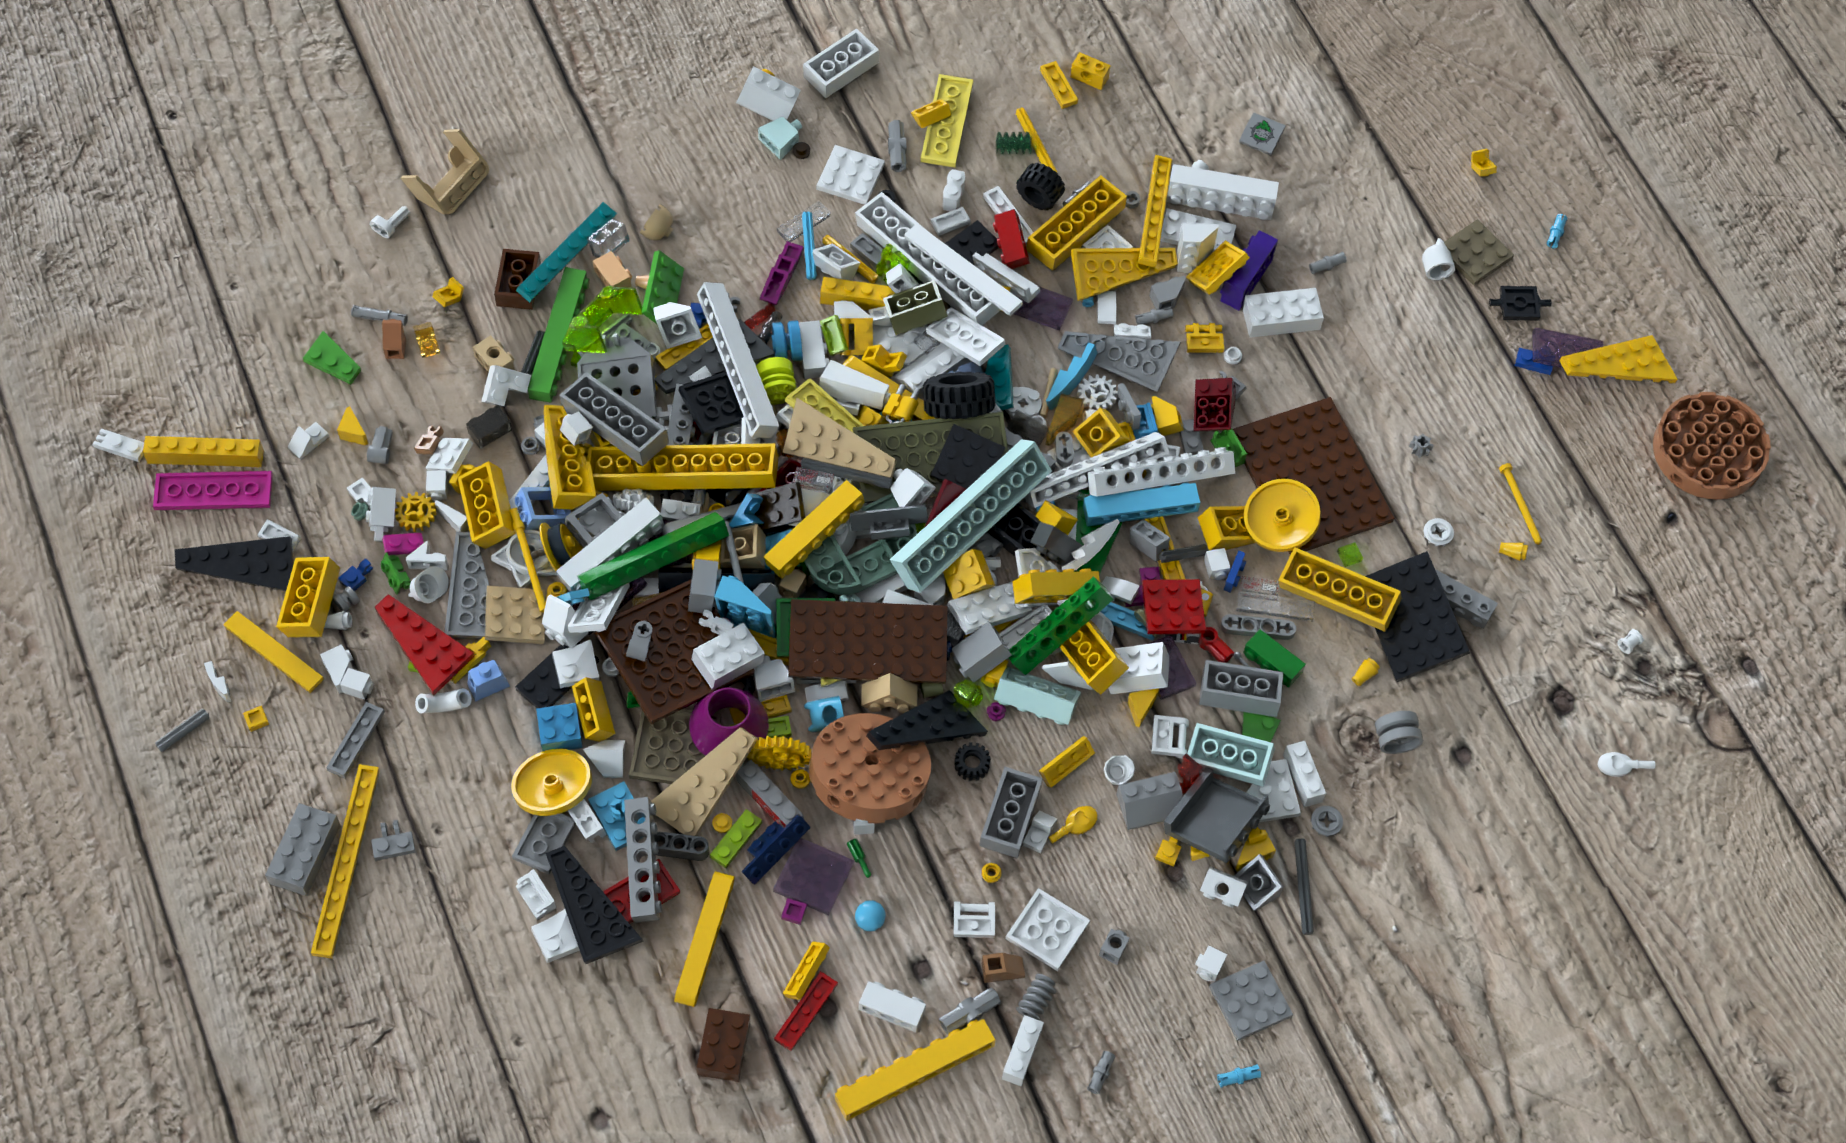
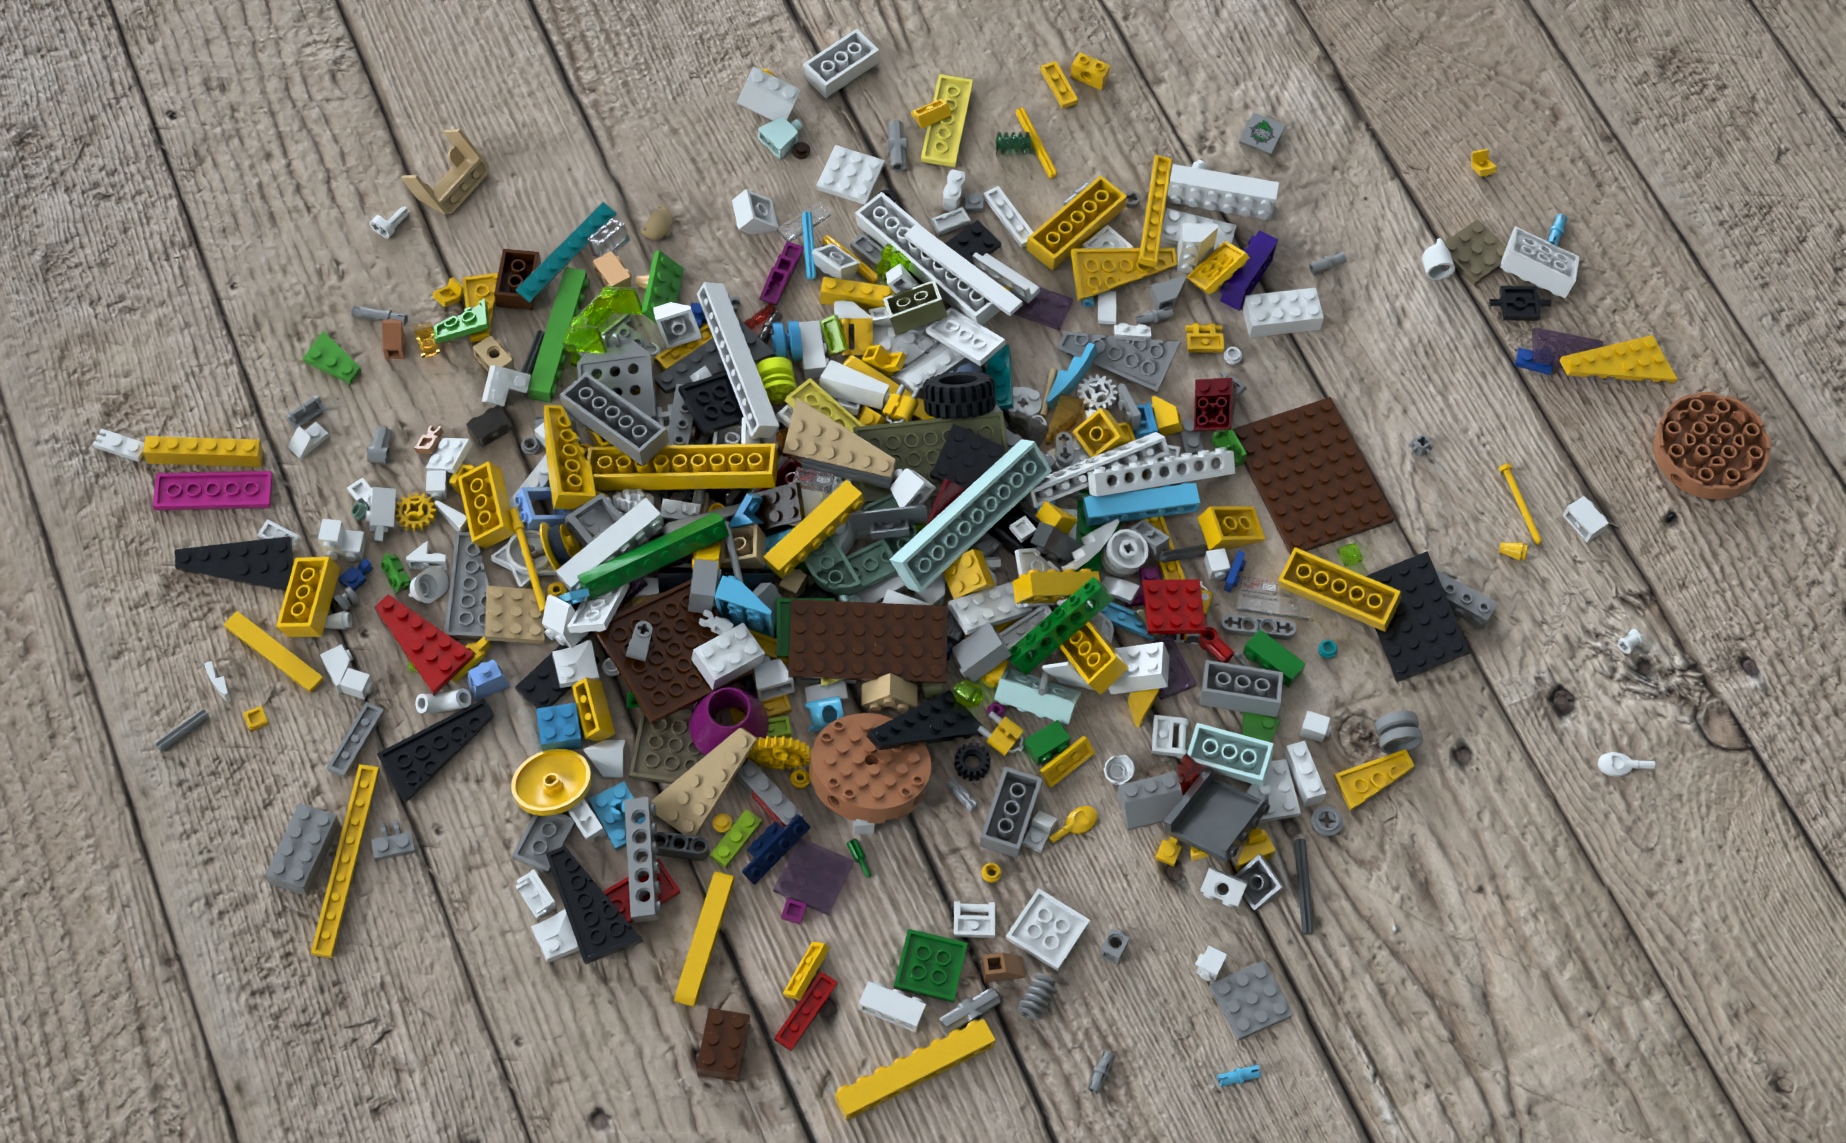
(305, 412): none -> light grey hinge
(341, 543): none -> white brick
(350, 428): yellow slope -> none
(402, 543): dark pink plate -> none
(422, 755): none -> black wing
(469, 322): none -> bright green wing
(475, 290): none -> yellow wing
(576, 428): white brick -> none
(754, 213): none -> white slope
(870, 915): medium azure hair -> none
(930, 965): none -> green plate
(960, 792): none -> light grey axle
(973, 202): none -> light grey plate
(1004, 735): none -> yellow piece
(1011, 239): red brick -> none
(1022, 529): none -> white plate
(1022, 1050): white brick -> none
(1040, 186): black tyre -> none
(1044, 681): none -> light grey bar
(1047, 743): none -> green brick
(1124, 553): none -> white wheel
(1282, 515): yellow dish -> none
(1315, 726): none -> white brick
(1328, 649): none -> teal plate
(1366, 671): yellow cone -> none
(1371, 777): none -> yellow wing
(1442, 526): white gear -> none
(1540, 262): none -> white slope
(1585, 519): none -> white brick

